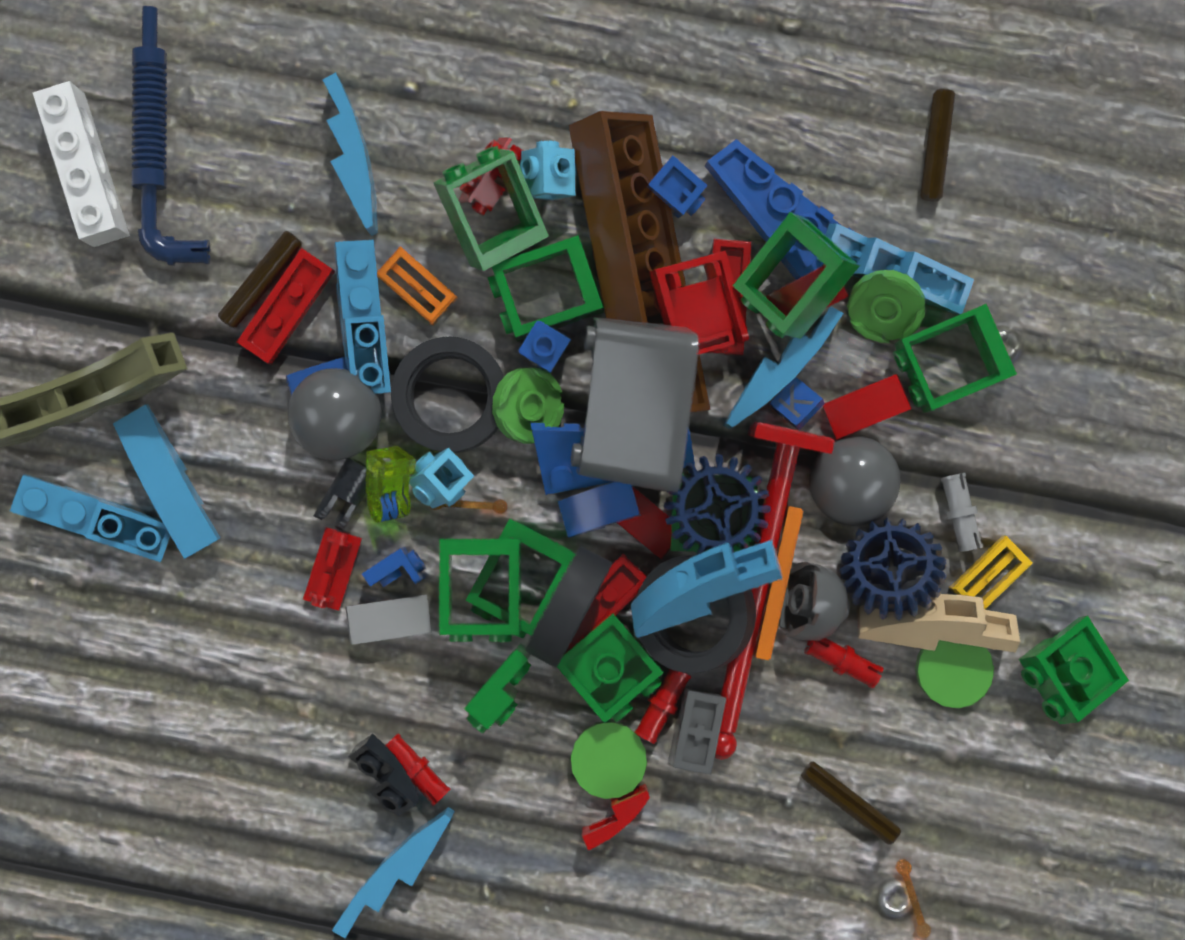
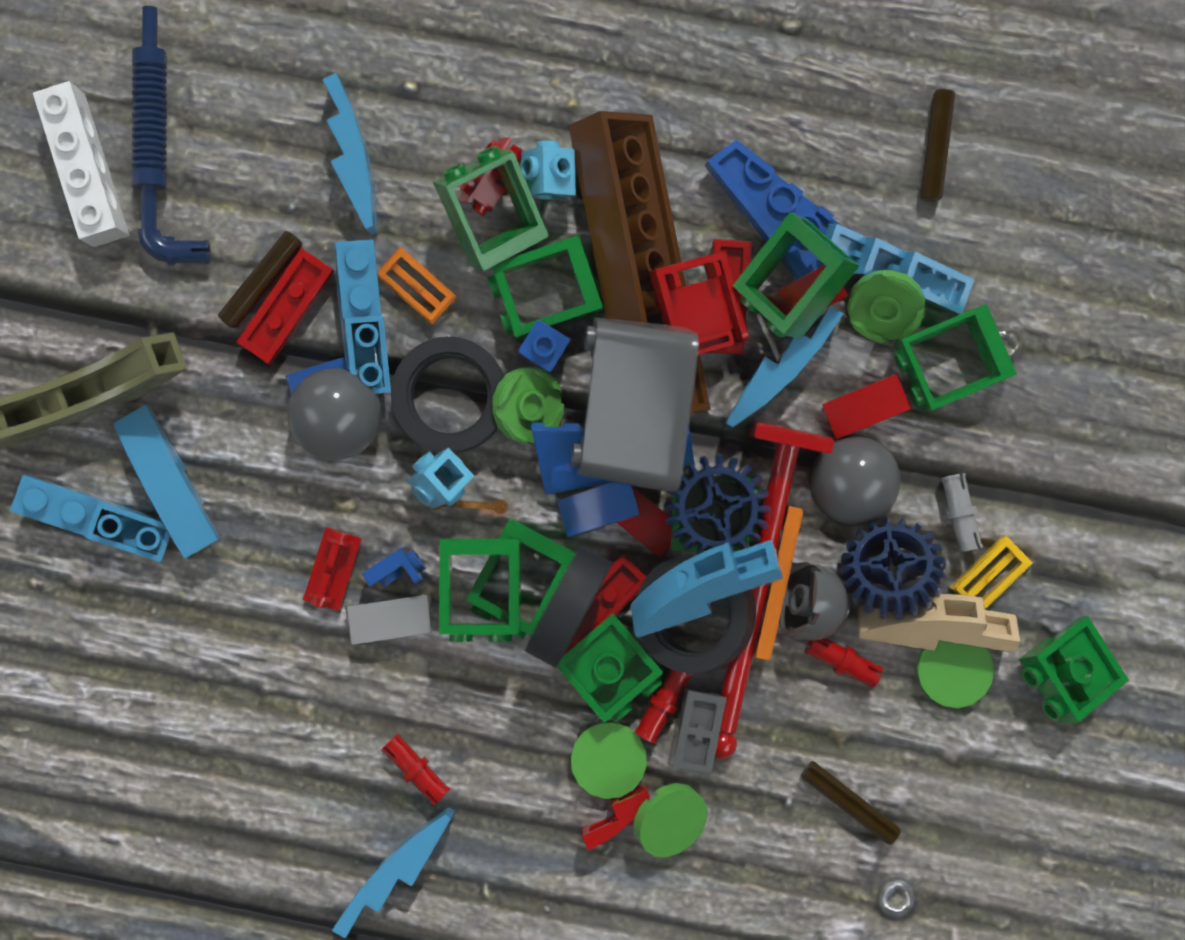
(349, 486): black hinge -> none
(388, 483): clear neon green leg -> none
(392, 784): black slope -> none
(496, 697): green plate -> none
(670, 820): none -> bright green tile
(678, 187): blue bracket -> none
(797, 403): blue tile -> none
(904, 868): clear orange hinge -> none

